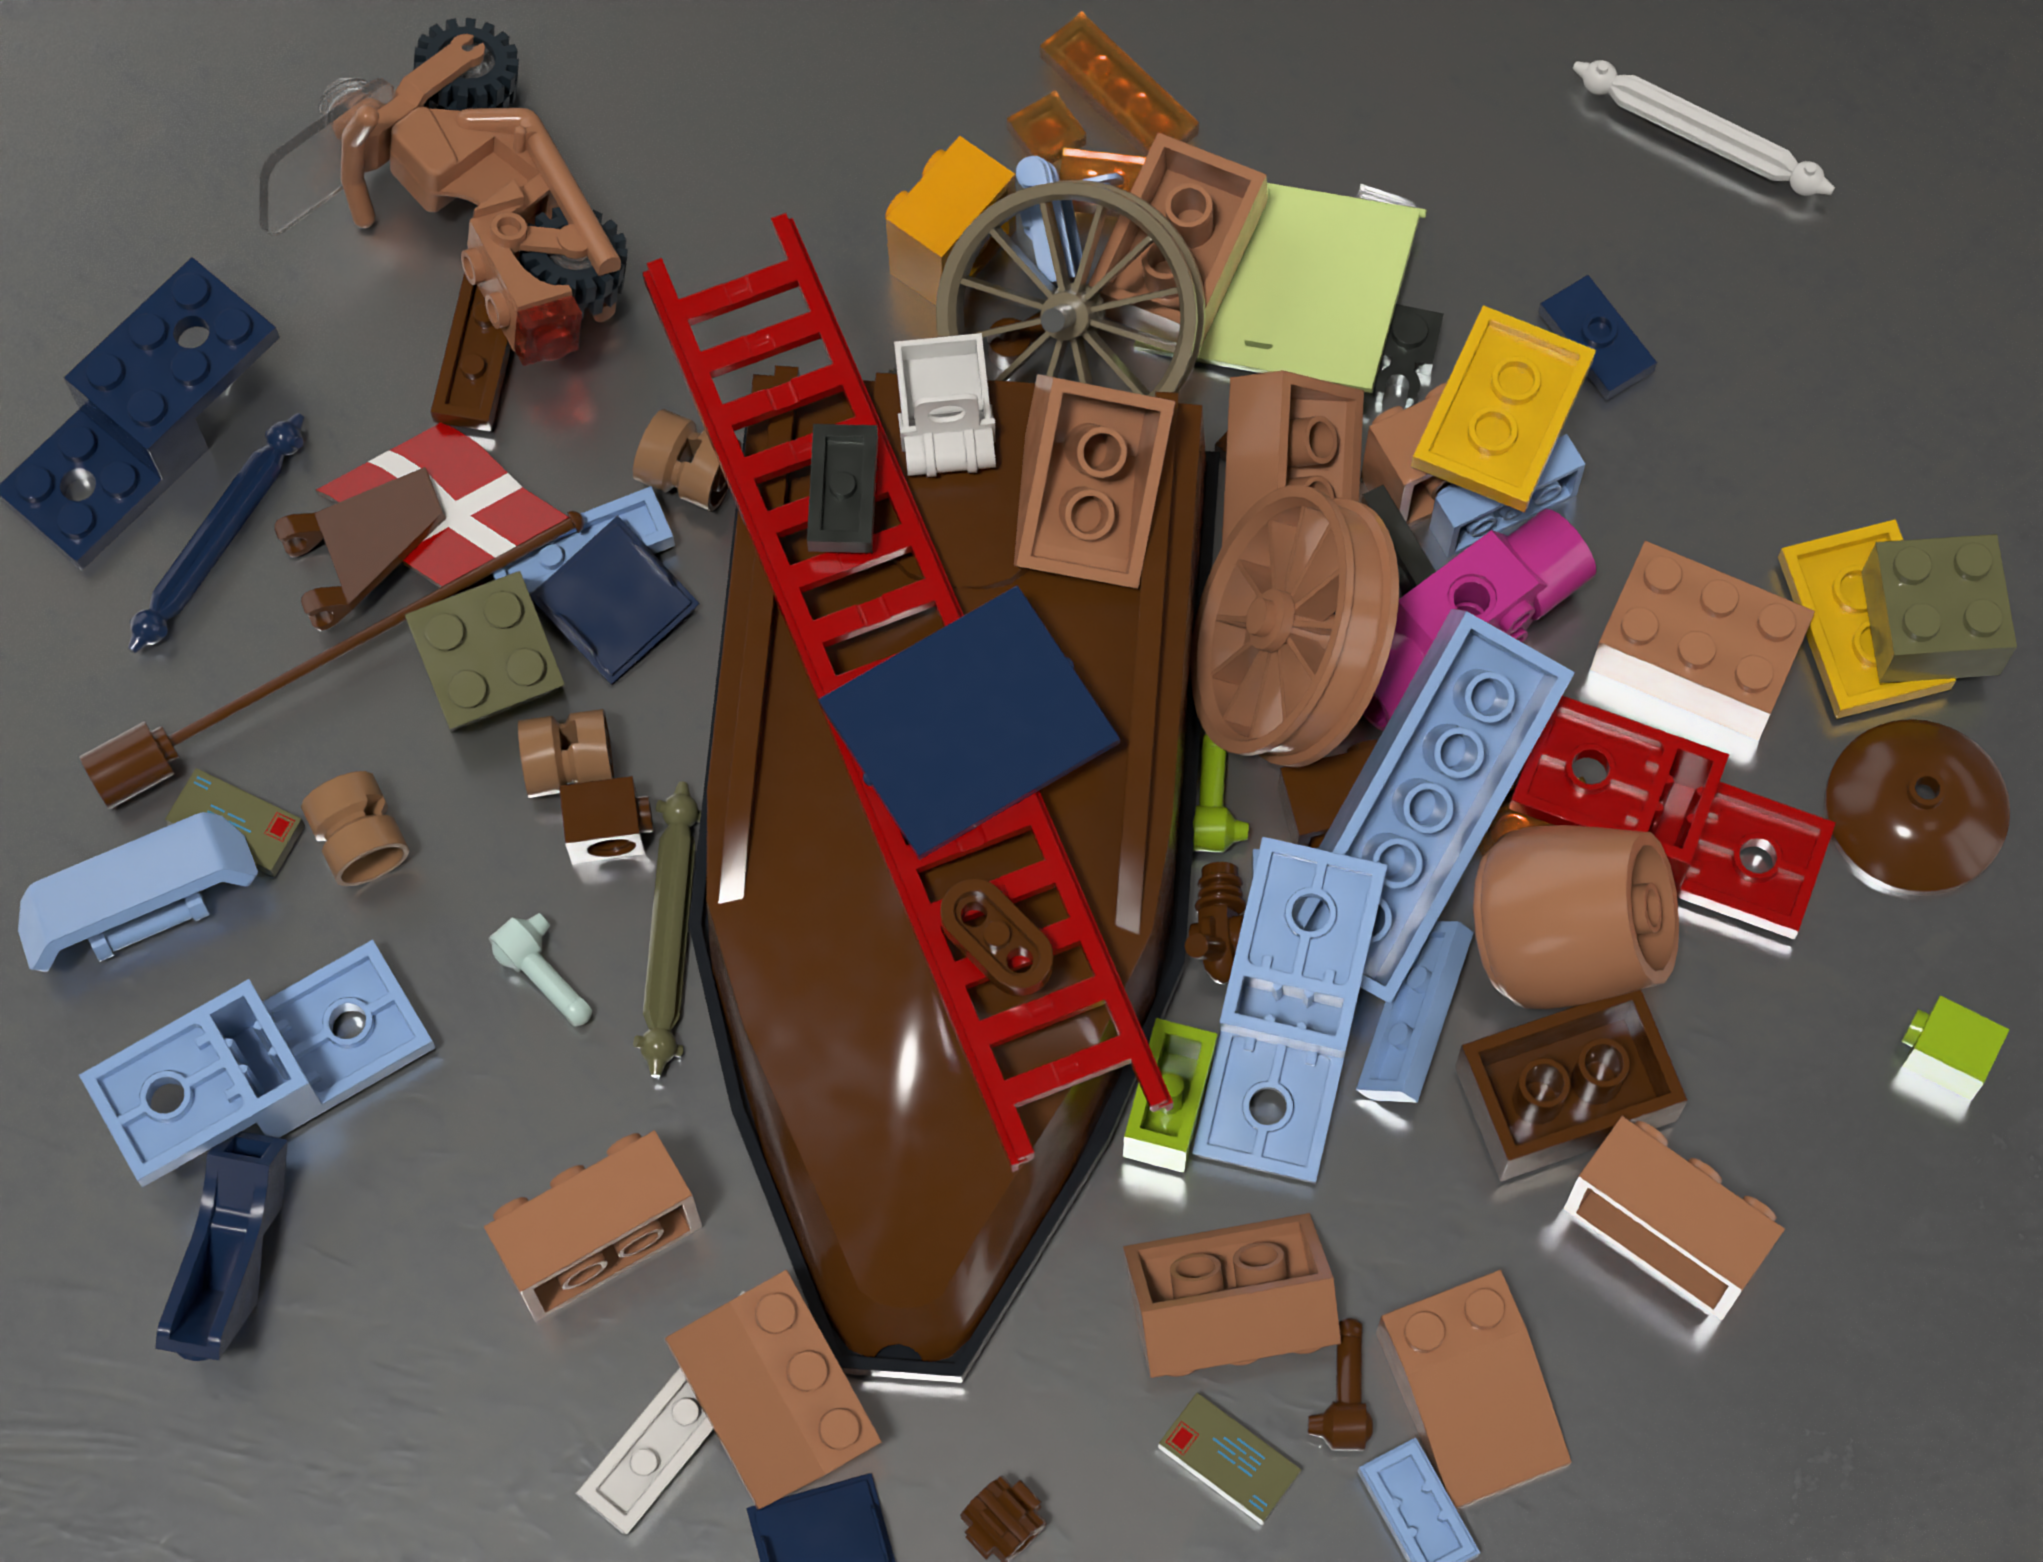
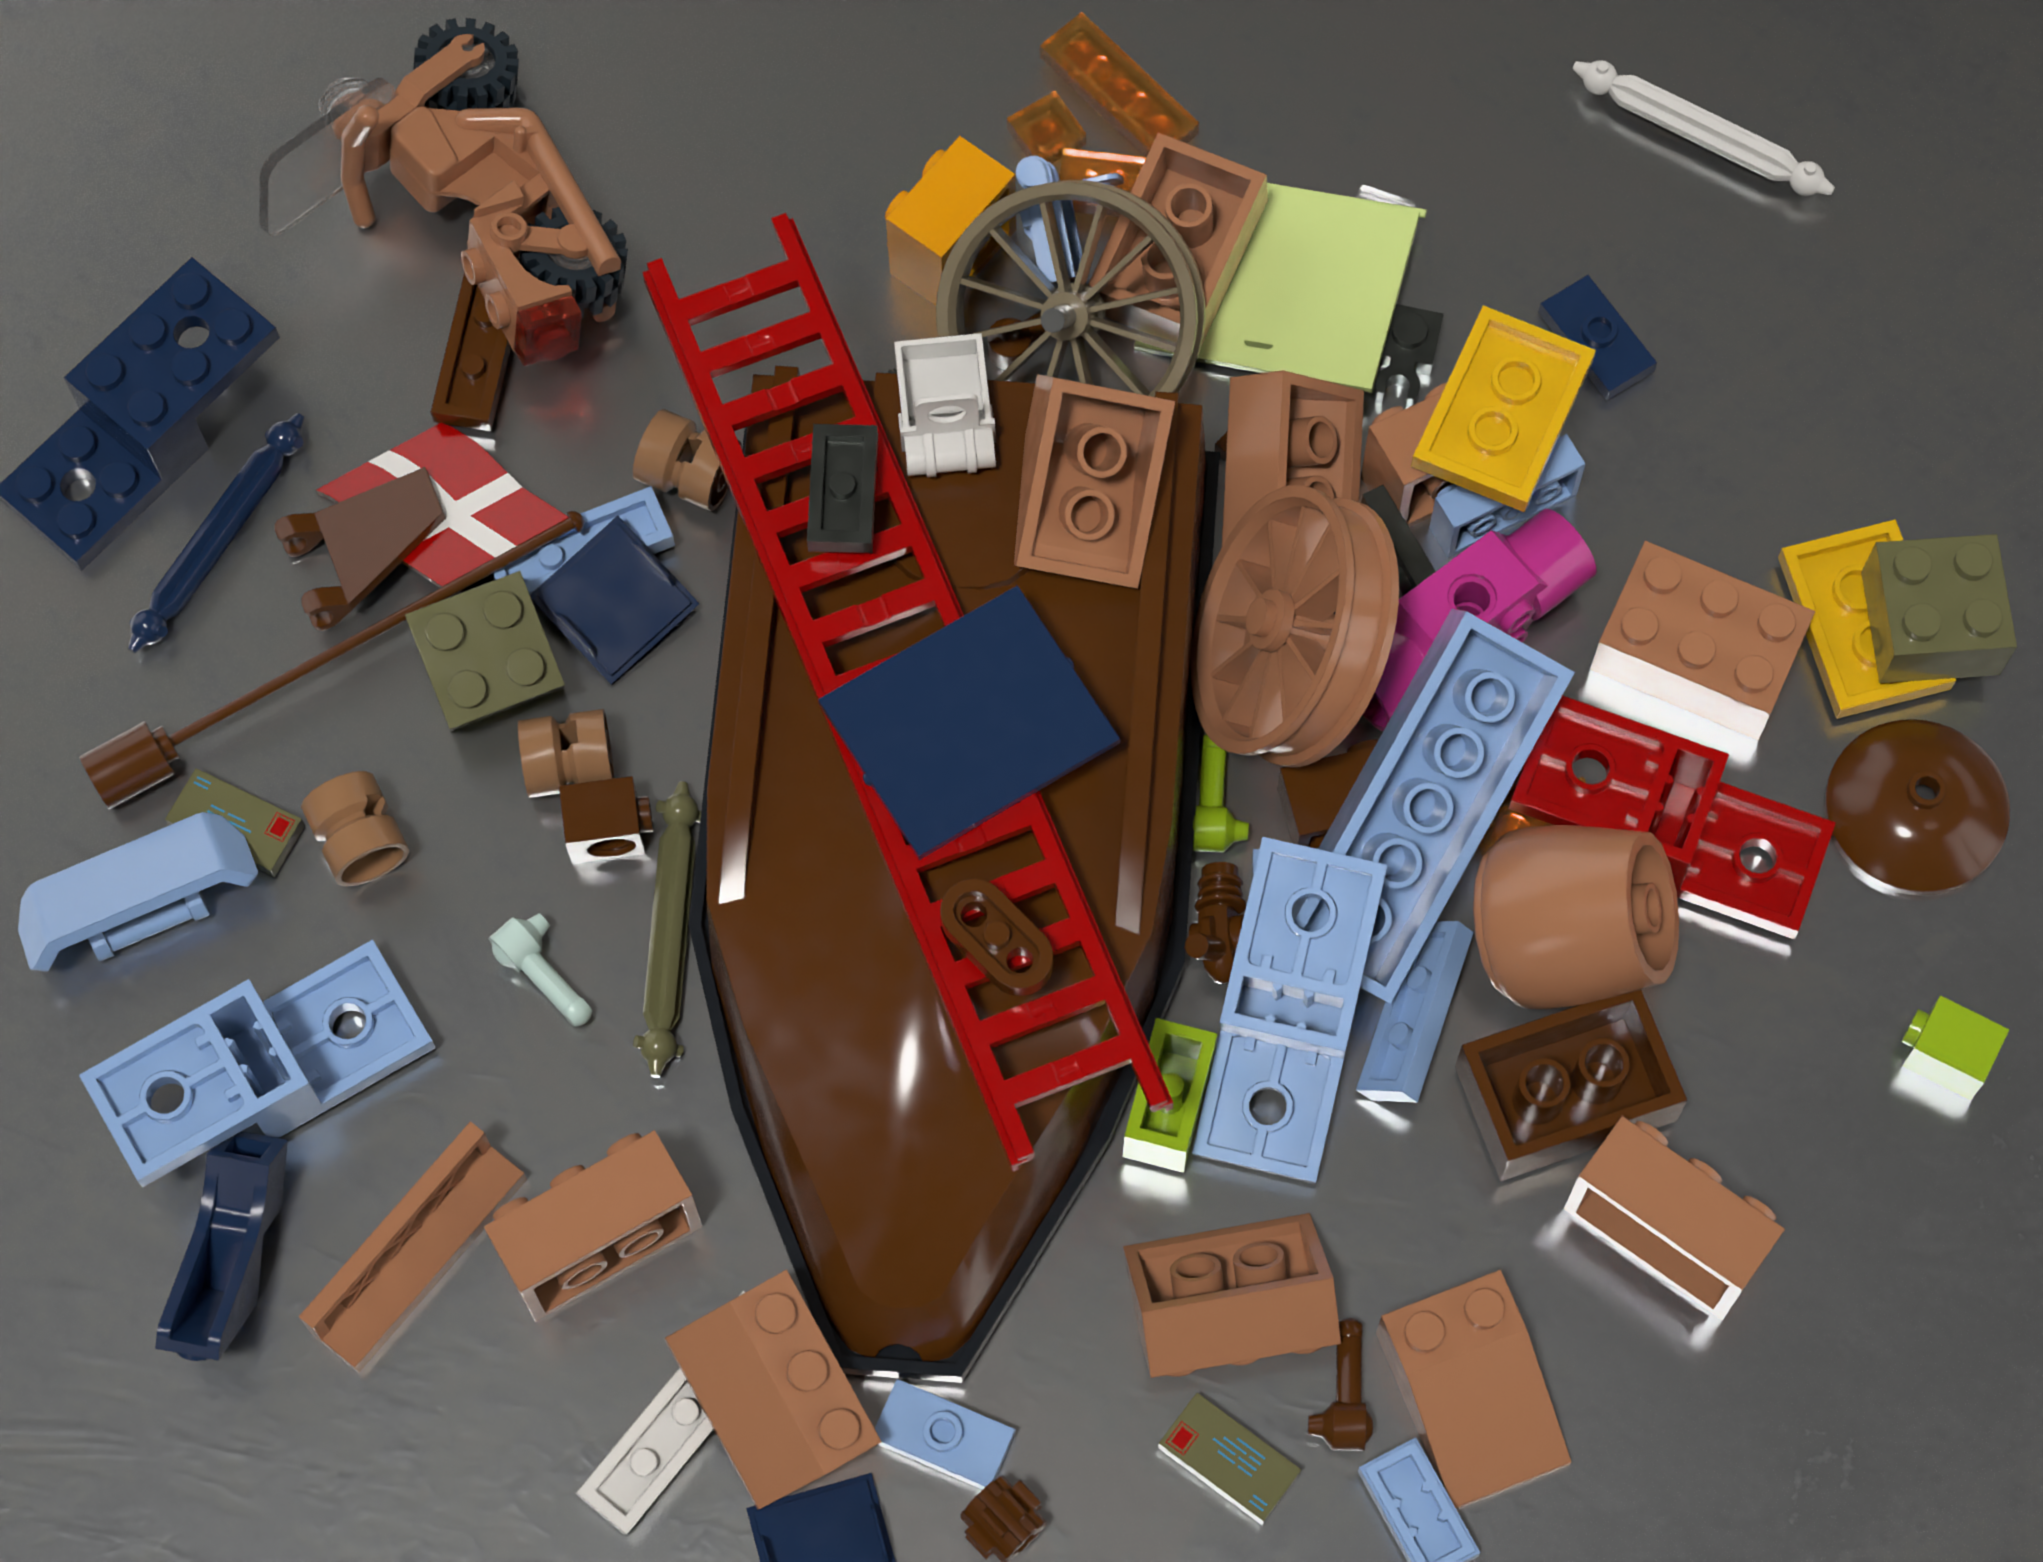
(412, 1248): none -> nougat fence
(943, 1435): none -> light blue plate

